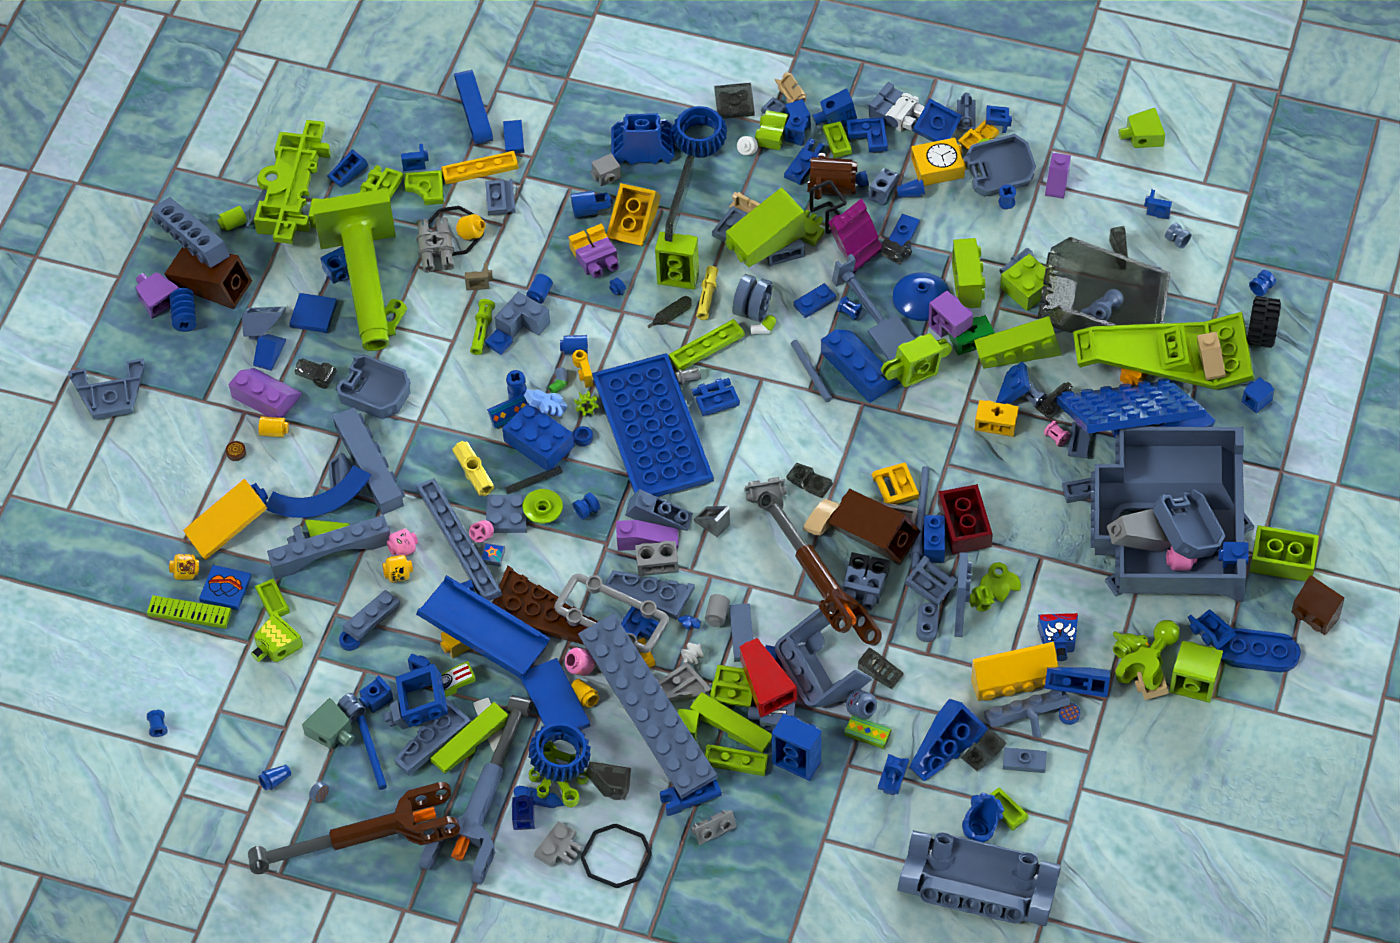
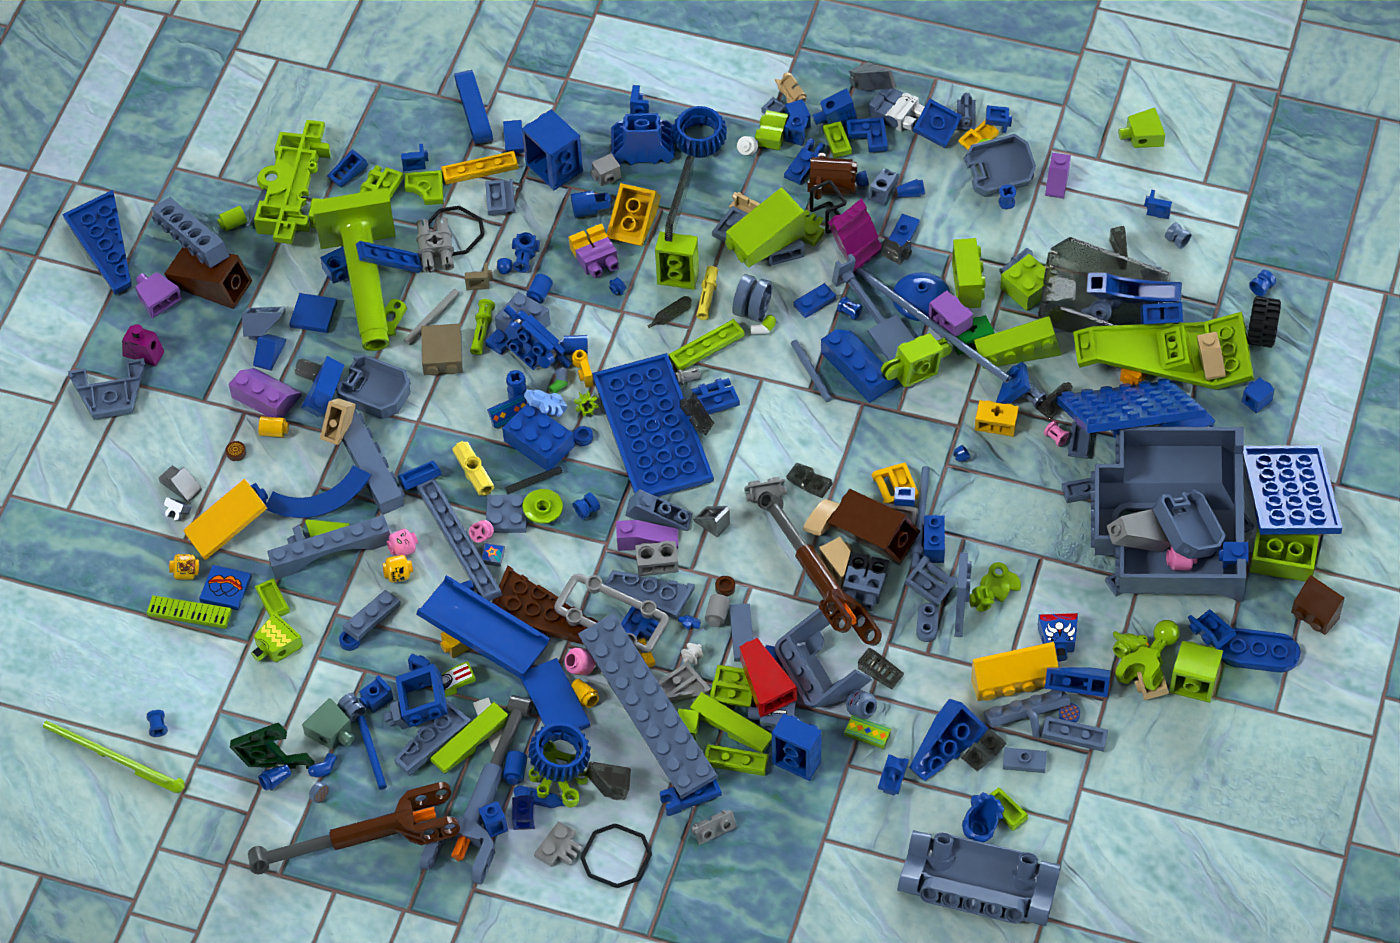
(100, 234): none -> blue wing
(140, 344): none -> magenta torso
(143, 771): none -> lime bar
(178, 507): none -> tile
(180, 483): none -> flat silver slope
(183, 309): blue piece -> none
(260, 750): none -> dark green wing
(323, 387): none -> blue slope
(323, 768): none -> blue arm
(337, 420): none -> tan slope
(338, 469): sand blue slope -> none
(389, 256): none -> blue tile
(419, 475): none -> blue tile
(431, 316): none -> light grey bar
(441, 349): none -> dark tan brick
(470, 227): yellow head -> none
(493, 819): none -> blue bracket
(504, 265): none -> blue hinge
(515, 767): none -> blue brick
(525, 249): none -> blue connector
(533, 341): none -> blue piece
(552, 149): none -> blue container
(637, 104): none -> blue bracket
(700, 418): none -> clear smoke hinge
(725, 585): none -> reddish brown tile
(734, 100): clear smoke plate -> none
(836, 558): none -> tan slope
(871, 77): none -> flat silver slope
(904, 496): none -> blue tile
(933, 325): none -> sand blue piece
(938, 161): yellow brick -> none
(961, 454): none -> blue hinge
(965, 519): dark red brick -> none
(1075, 733): none -> sand blue plate
(1132, 290): none -> blue arch
(1161, 313): none -> blue brick
(1291, 490): none -> plate

